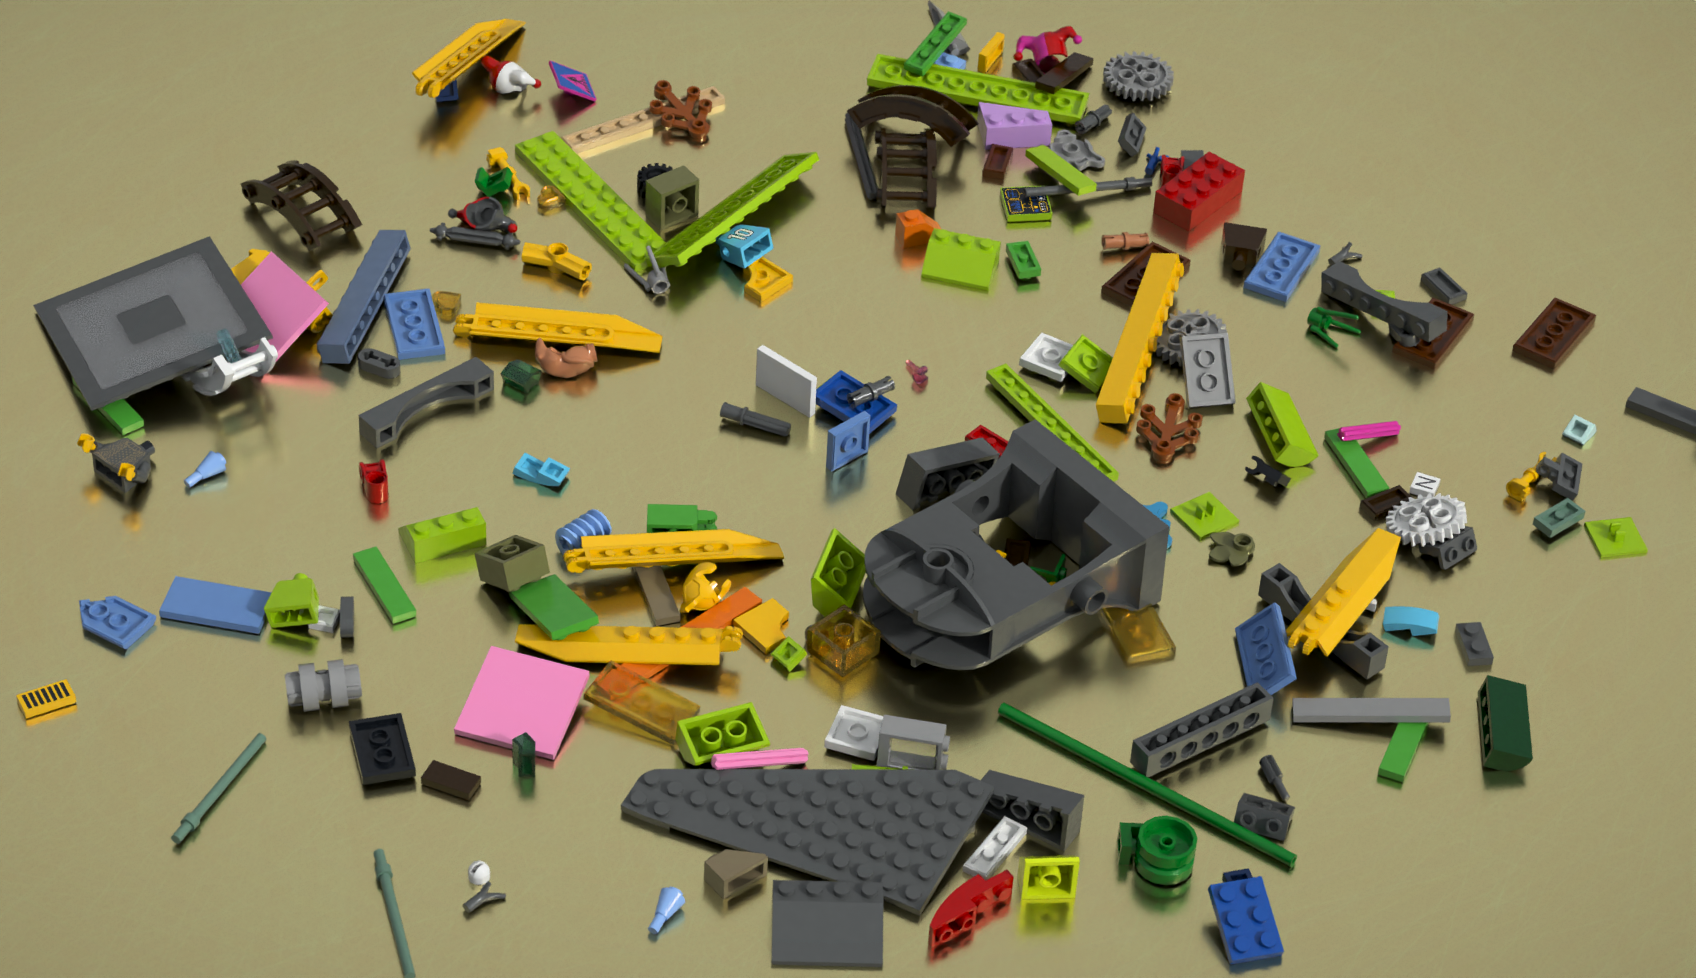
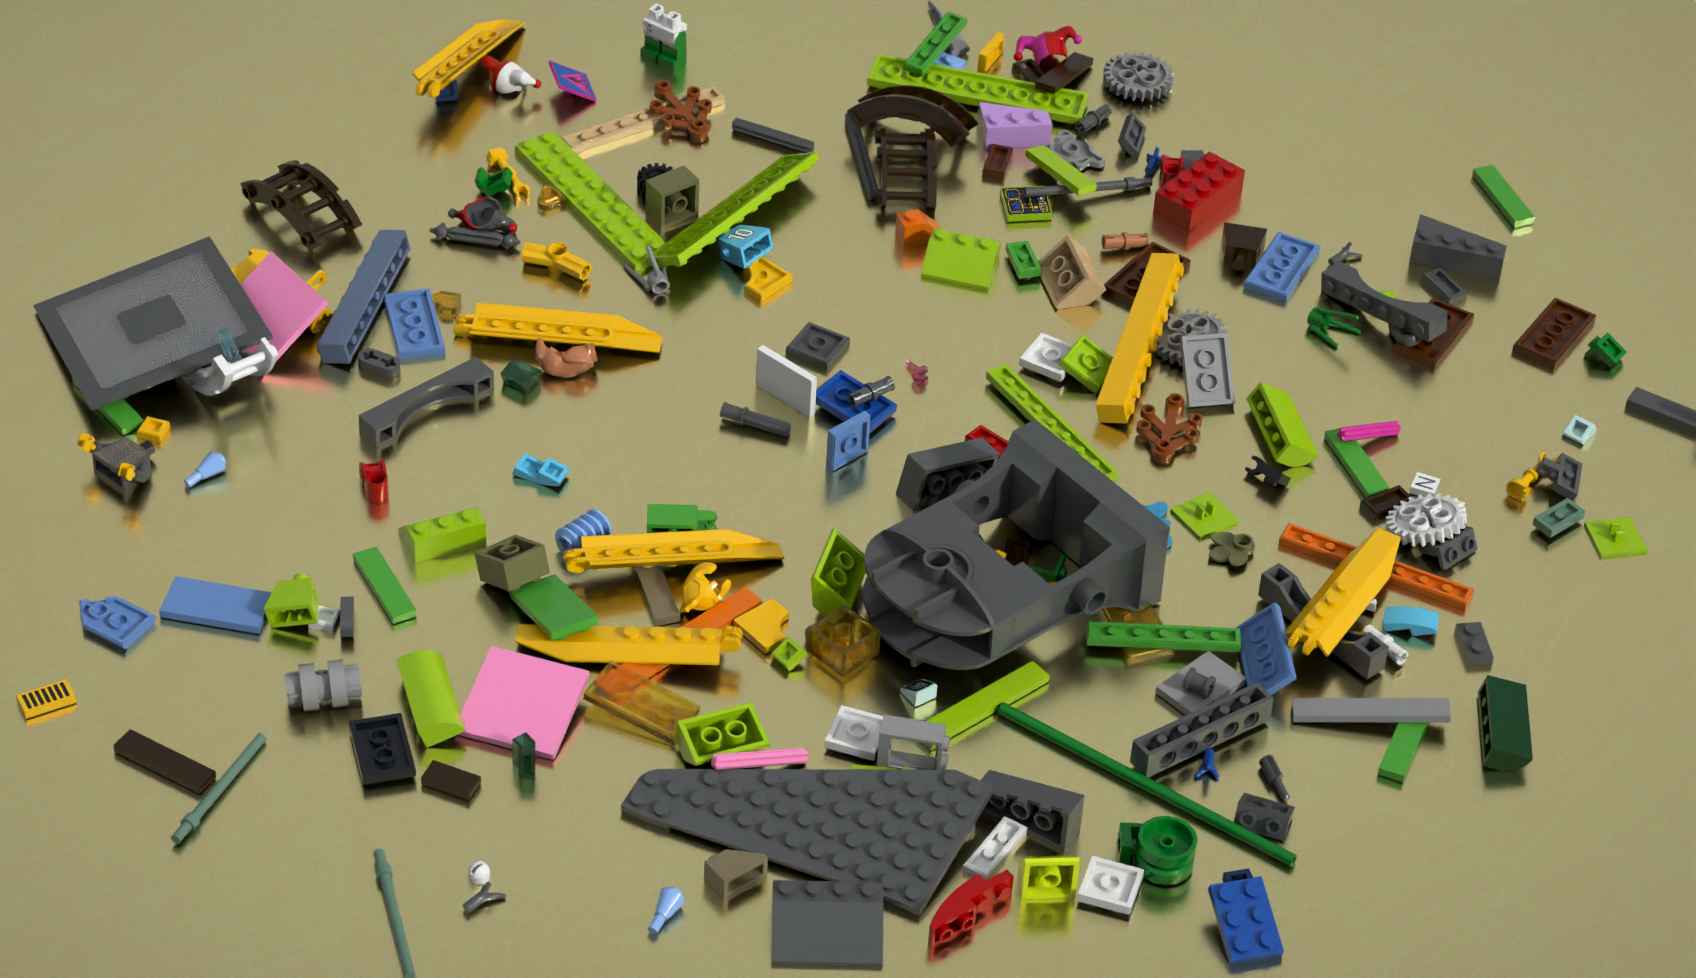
(153, 429): none -> yellow tile
(164, 761): none -> dark brown tile
(430, 696): none -> lime brick
(664, 38): none -> hips
(772, 135): none -> dark grey axle
(817, 346): none -> dark grey tile
(920, 691): none -> light aqua slope
(991, 697): none -> lime tile
(1070, 275): none -> tan slope
(1110, 885): none -> white plate
(1163, 636): none -> bright green tile
(1189, 701): none -> light grey tile
(1199, 682): none -> dark grey bush
(1208, 764): none -> blue bar
(1394, 651): none -> white pin
(1401, 575): none -> orange tile
(1456, 250): none -> dark grey wedge
(1503, 196): none -> bright green tile
(1607, 349): none -> green bracket

